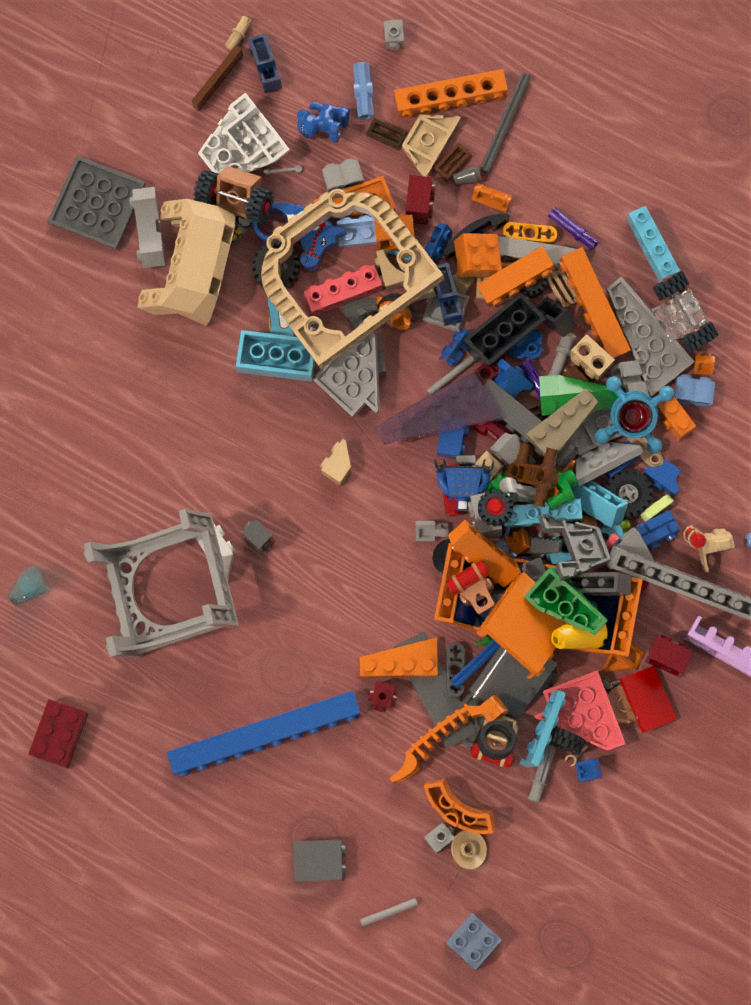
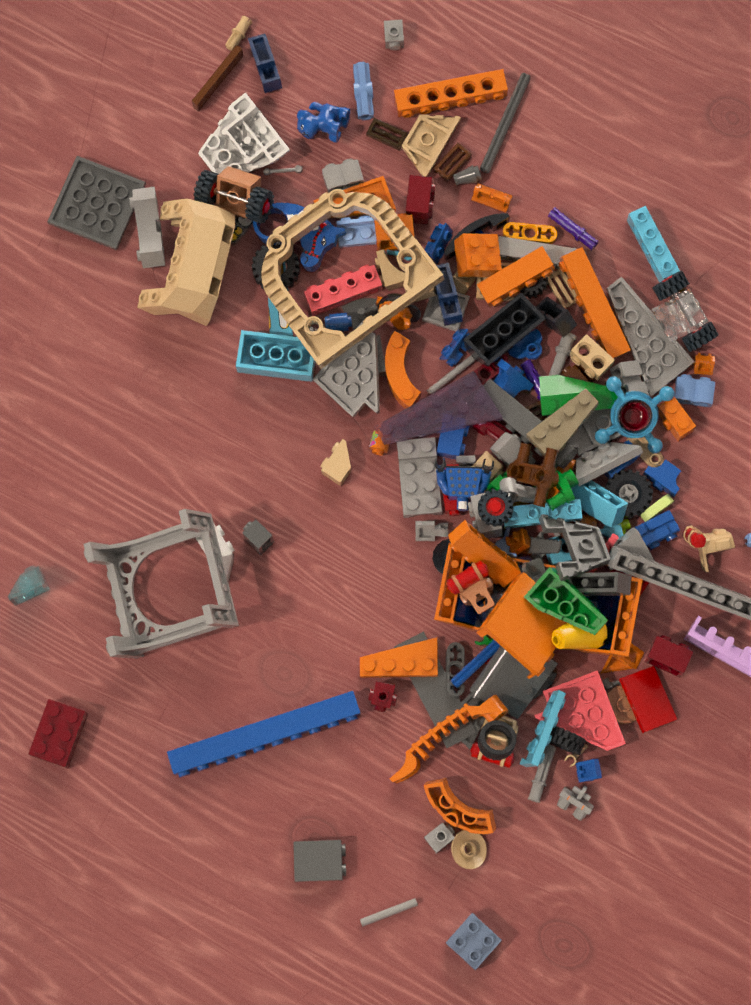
(338, 322): none -> blue brick
(377, 445): none -> orange brick
(396, 375): none -> orange brick
(418, 477): none -> light grey piece
(583, 806): none -> light grey hips

